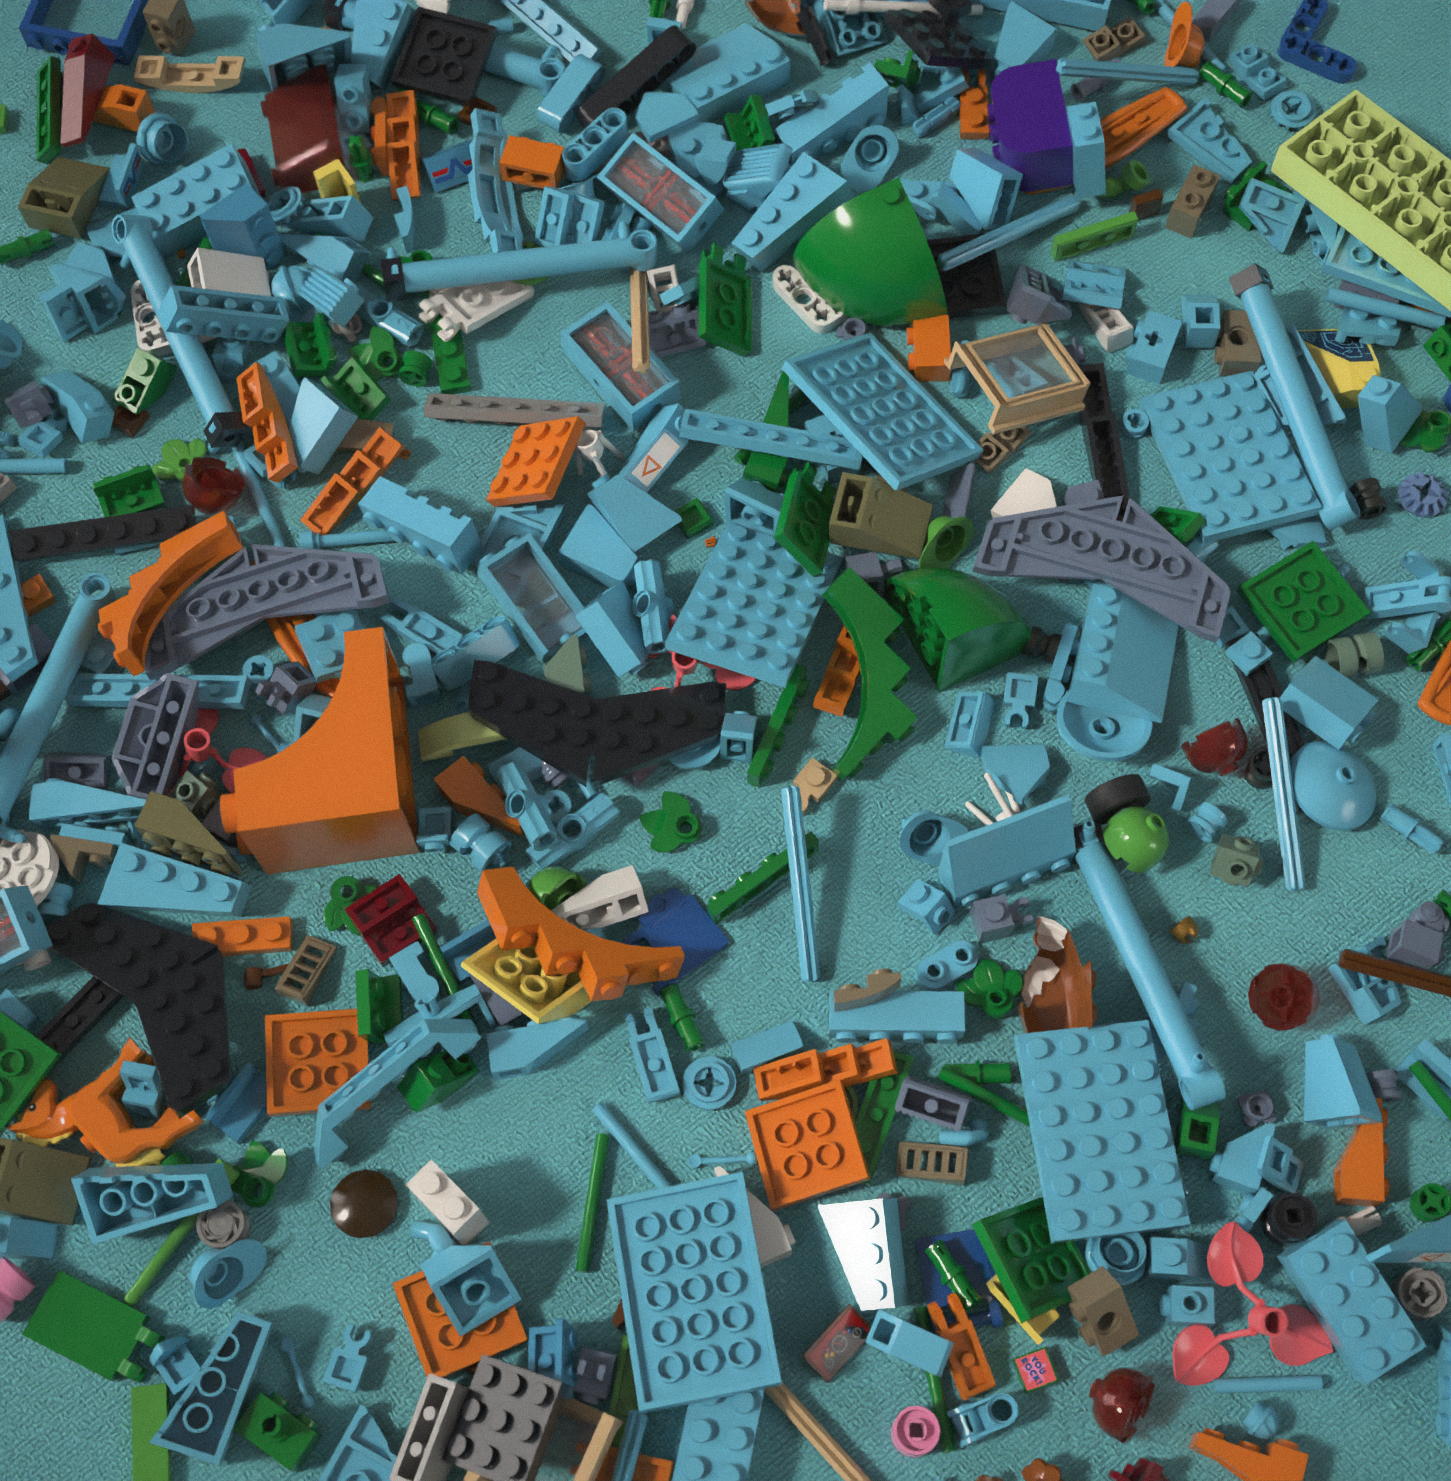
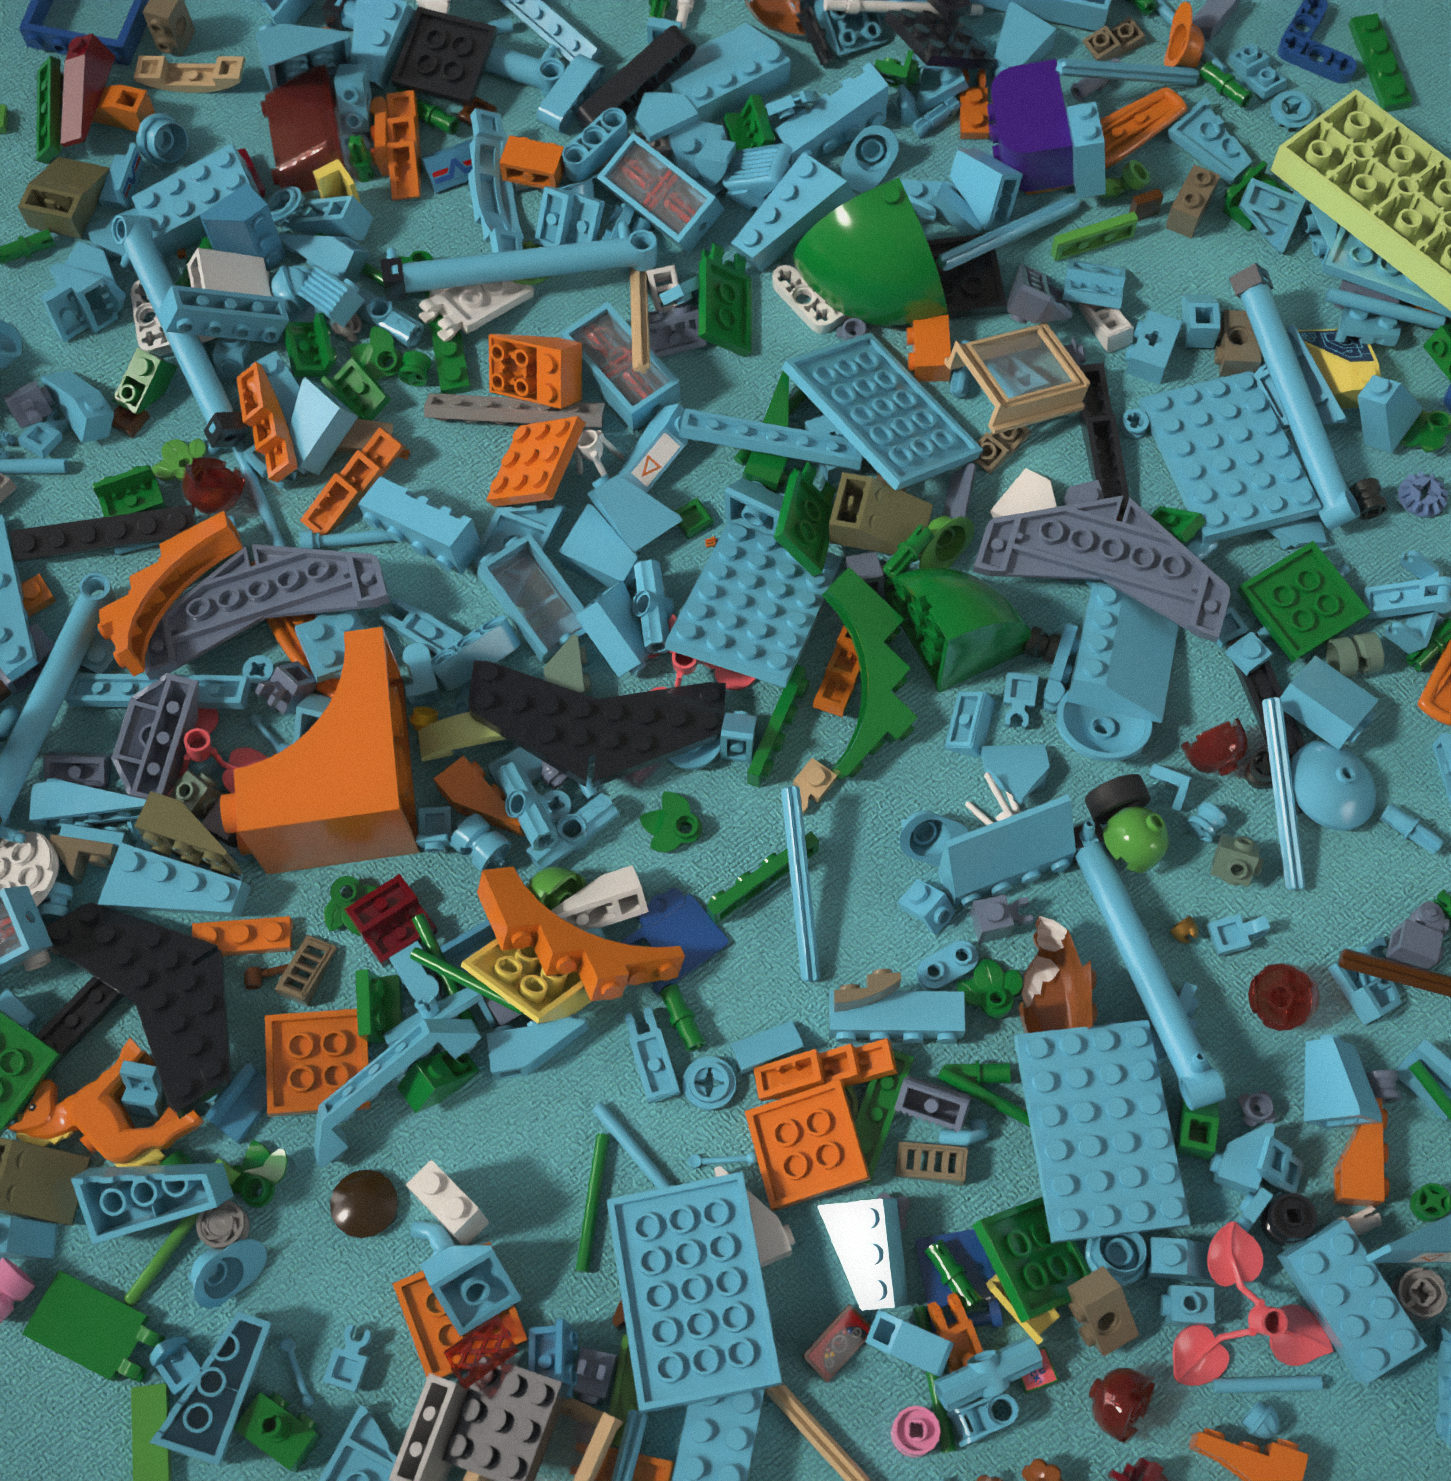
(406, 220): medium azure slope -> none
(423, 717): none -> yellow plate
(459, 976): none -> green bar
(493, 1362): none -> clear red window
(536, 369): none -> orange slope
(908, 551): none -> green axle
(988, 1373): none -> medium azure piece
(1233, 935): none -> medium azure plate
(1380, 62): none -> green plate

